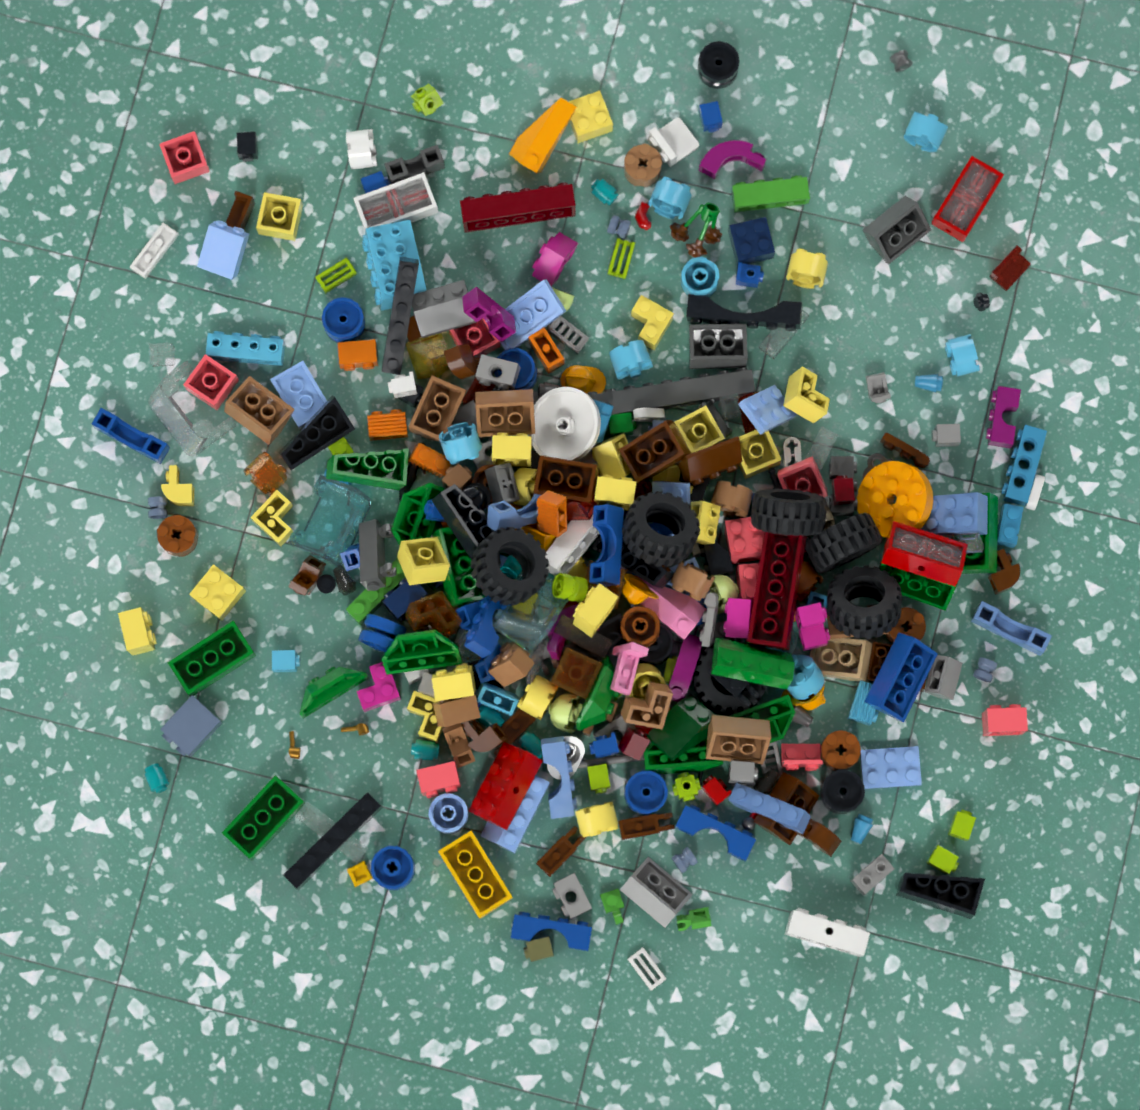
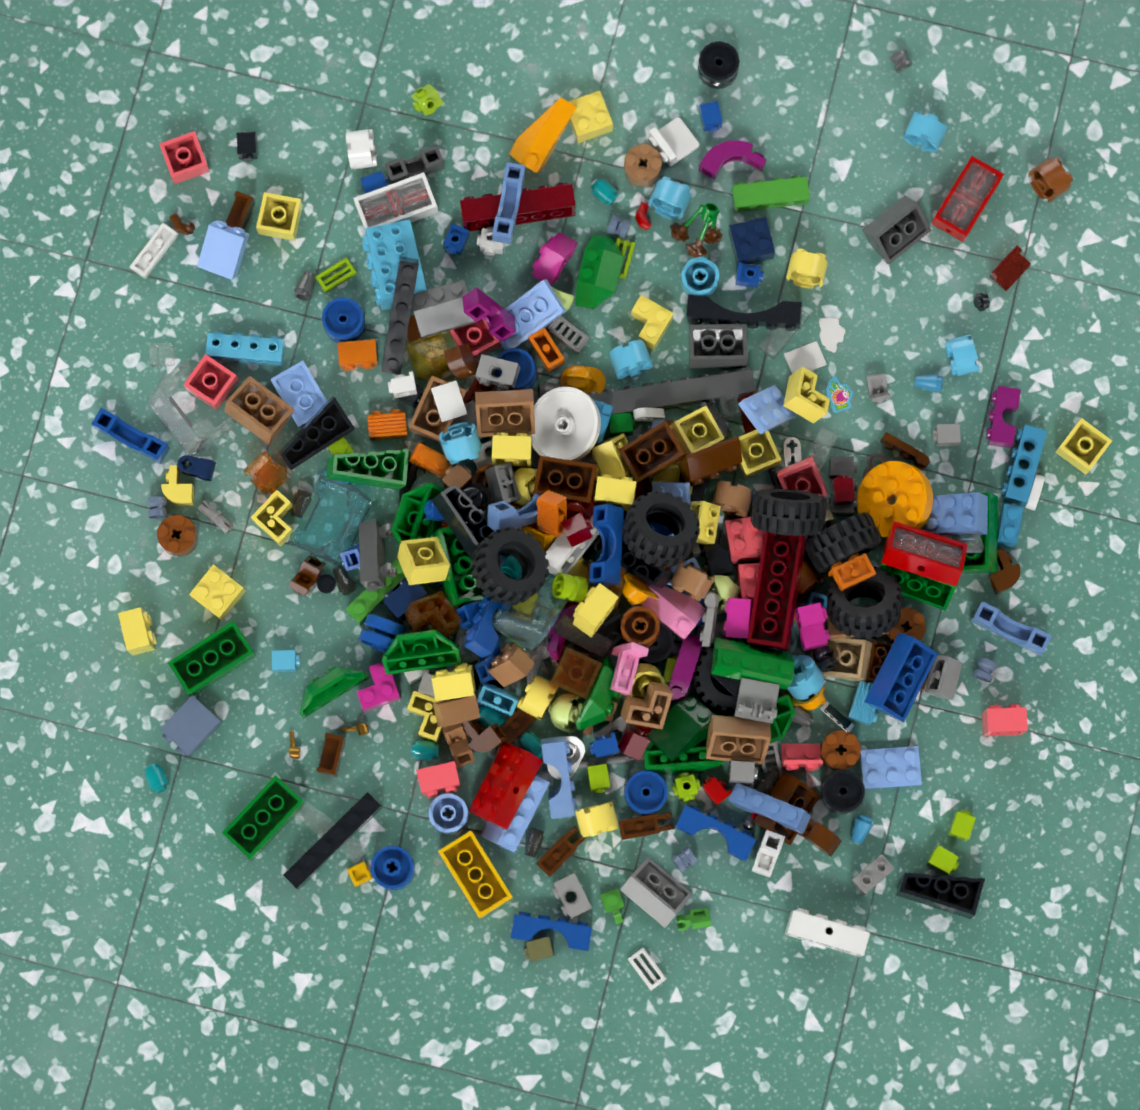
(180, 227): none -> reddish brown arm
(200, 467): none -> dark blue piece
(215, 517): none -> light grey pin
(301, 502): none -> clear smoke cone
(305, 286): none -> dark grey cone
(331, 755): none -> reddish brown panel
(449, 401): none -> white sticker
(456, 247): none -> blue brick
(487, 244): none -> white brick
(509, 203): none -> medium blue arch
(534, 839): none -> clear smoke cone
(577, 529): none -> dark red brick
(598, 272): none -> green wedge
(757, 700): none -> light grey hinge
(768, 853): none -> white brick
(806, 356): none -> white sticker
(825, 659): none -> black wheel
(831, 333): none -> white sticker
(837, 717): none -> black sticker
(839, 395): none -> sticker
(852, 571): none -> orange bracket
(1050, 179): none -> dark orange brick
(1083, 446): none -> light yellow brick

